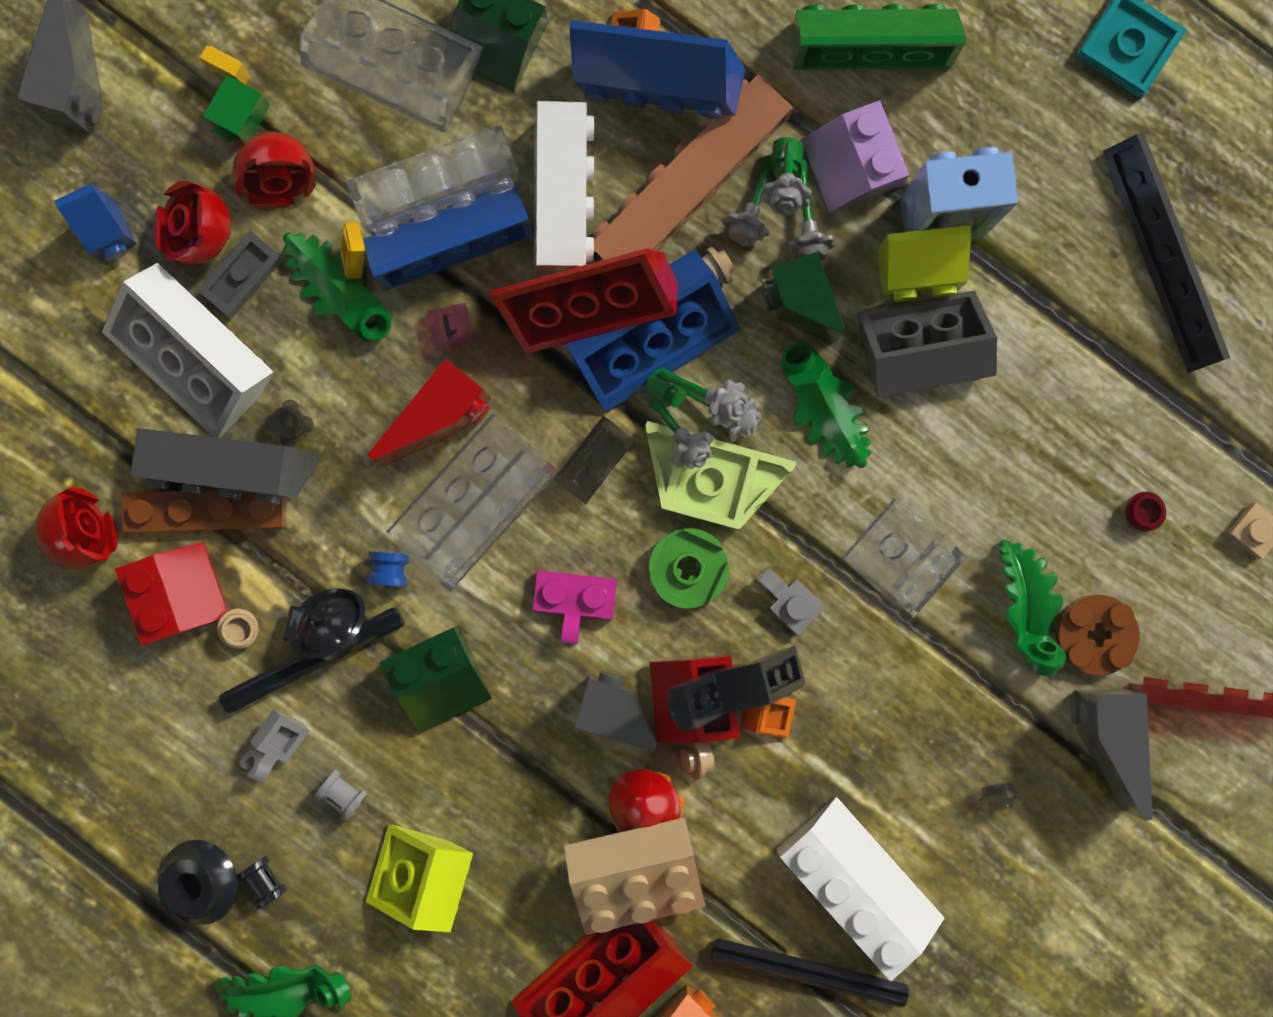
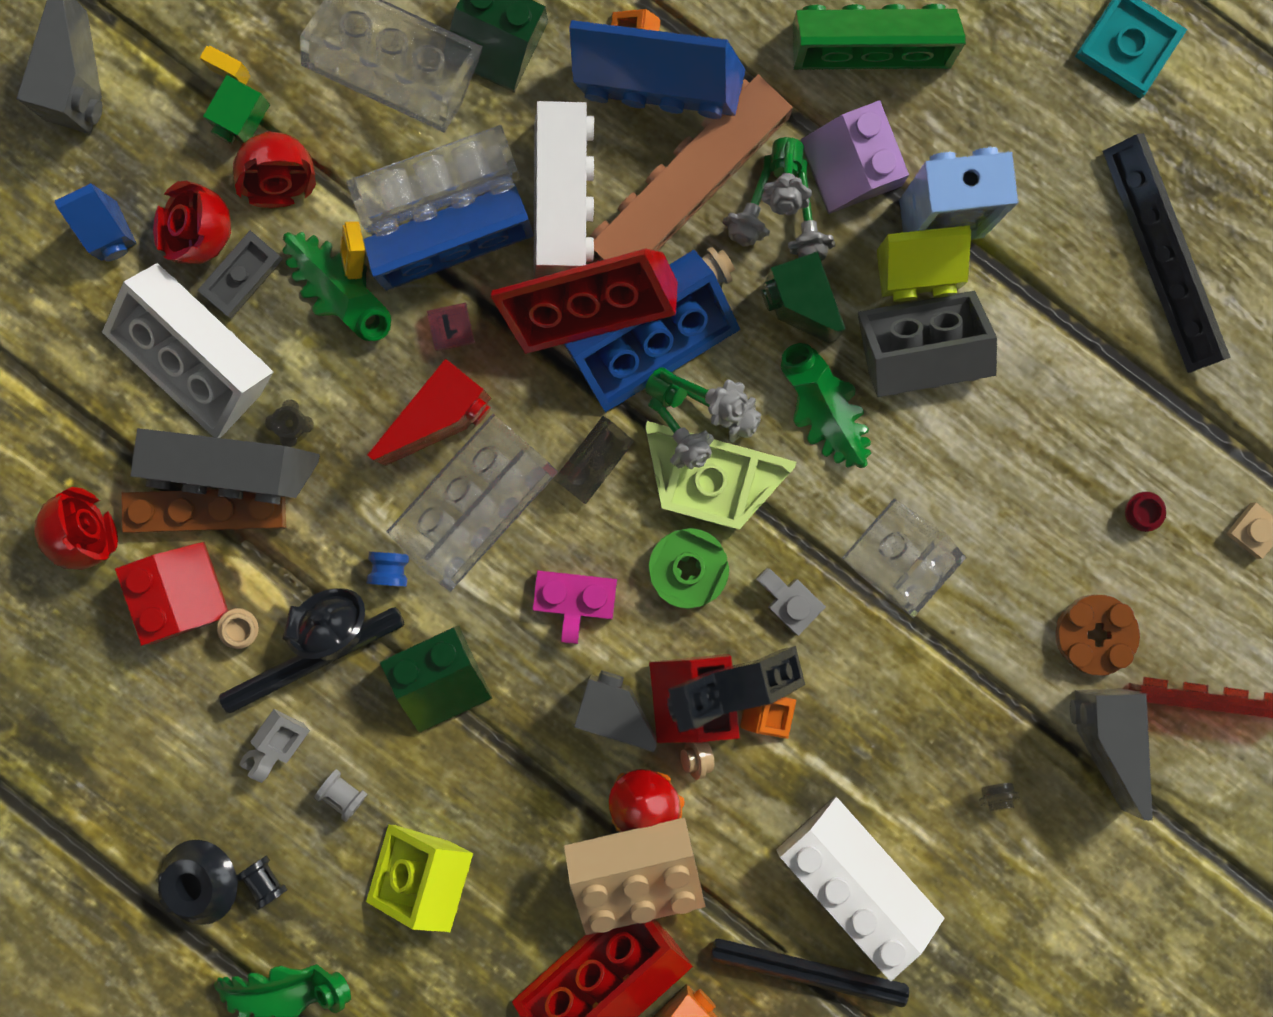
(1032, 608): green plant -> none

